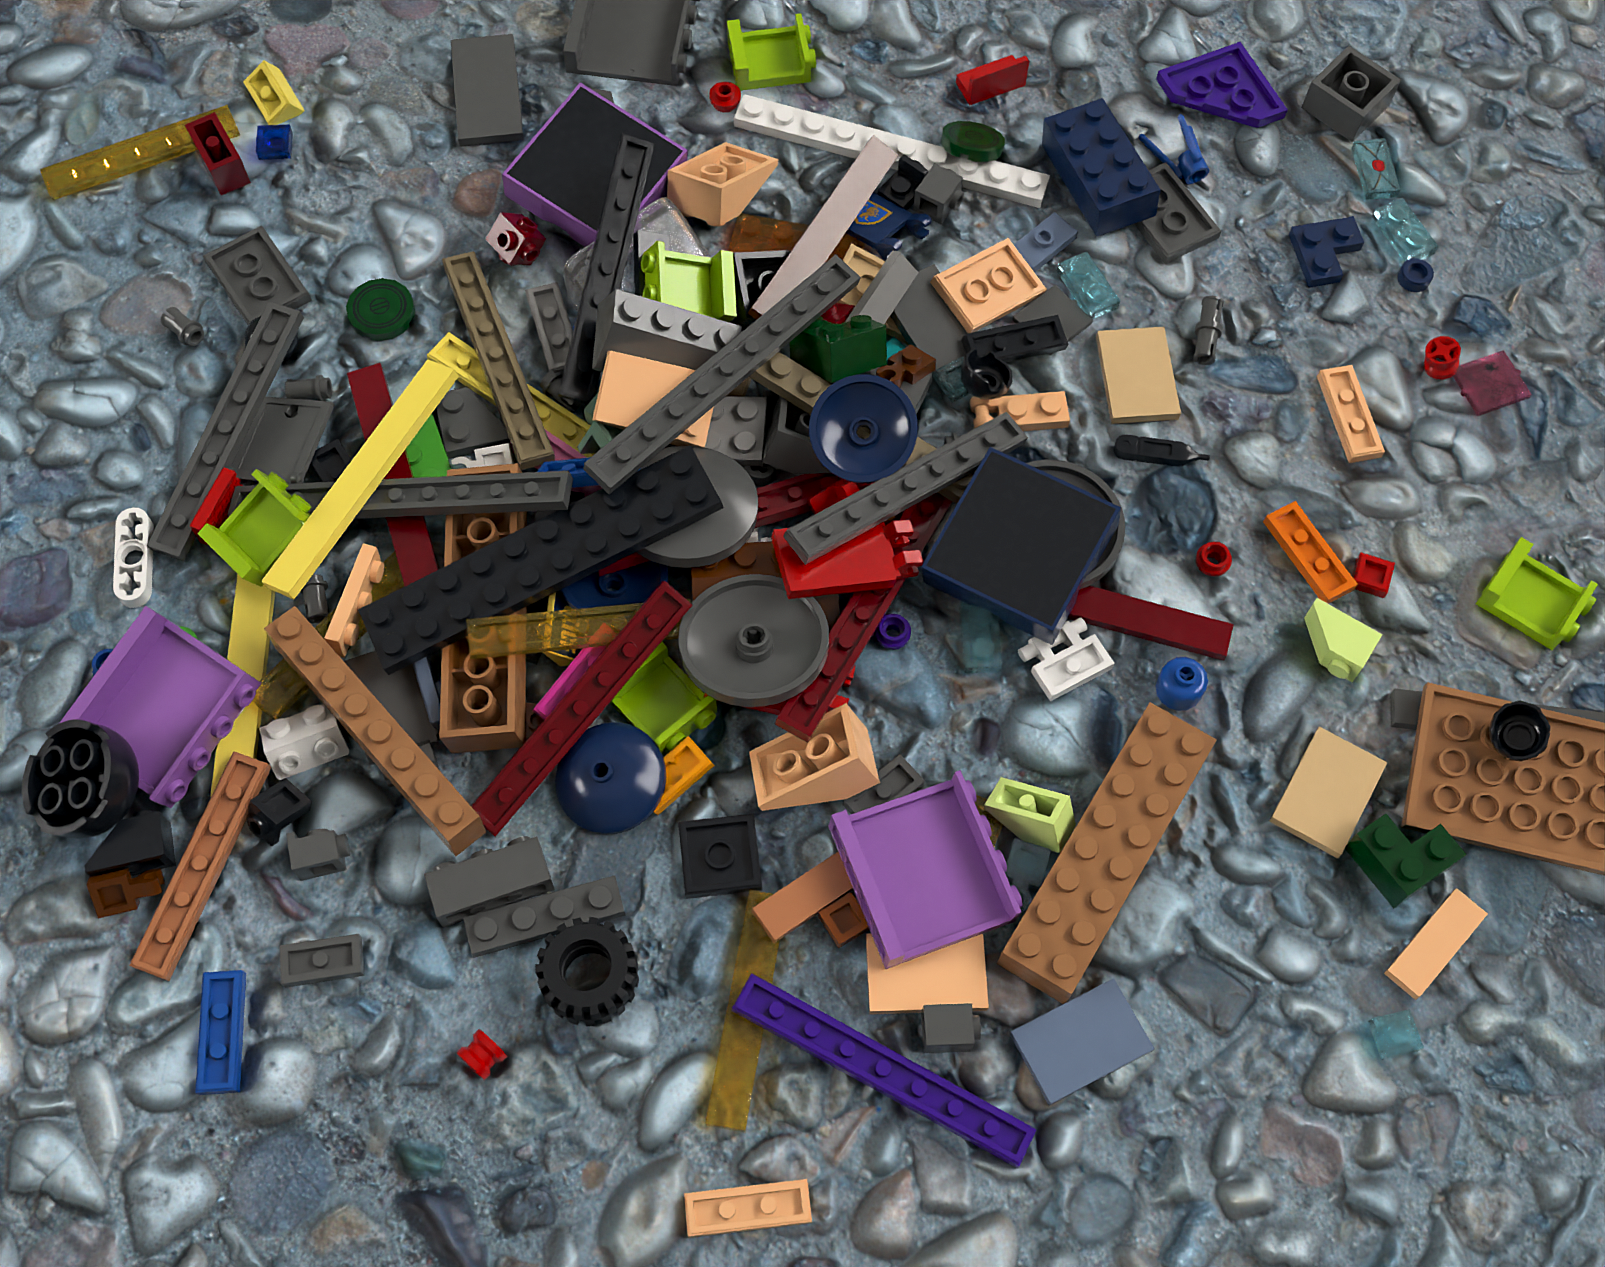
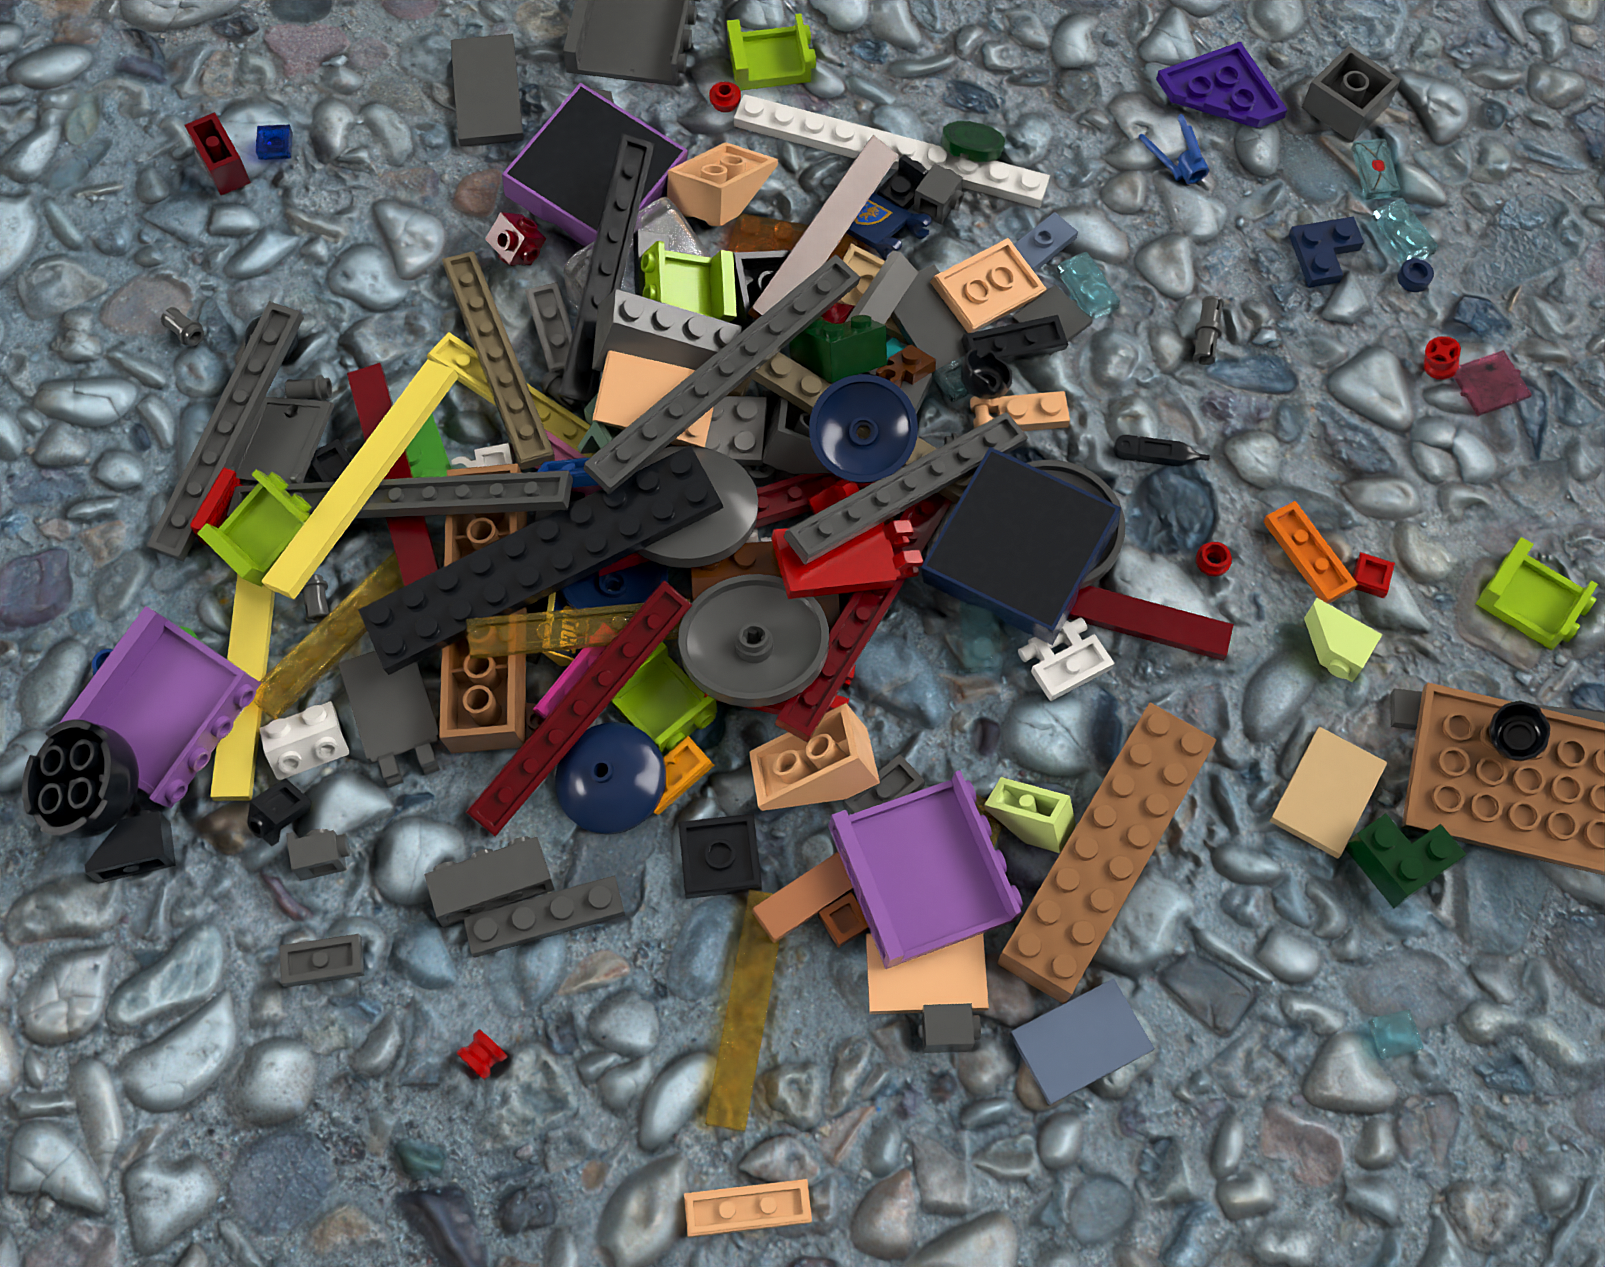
(120, 893): reddish brown plate -> none
(127, 156): clear yellow tile -> none
(143, 569): white beam -> none
(200, 867): nougat tile -> none
(221, 1032): blue tile -> none
(256, 273): dark grey tile -> none
(273, 94): light yellow slope -> none
(357, 593): light nougat plate -> none
(376, 731): medium nougat brick -> none
(380, 309): dark green tile -> none
(430, 689): sand blue plate -> none
(468, 424): dark grey wing -> none
(580, 940): black tyre -> none
(884, 1070): dark purple tile -> none
(895, 622): dark purple plate -> none
(993, 78): red panel -> none
(1027, 867): clear light blue plate -> none
(1100, 167): dark blue brick -> none
(1138, 375): tan tile -> none
(1180, 219): dark grey tile -> none
(1181, 683): blue head -> none
(1350, 414): light nougat tile -> none
(1435, 943): light nougat tile -> none

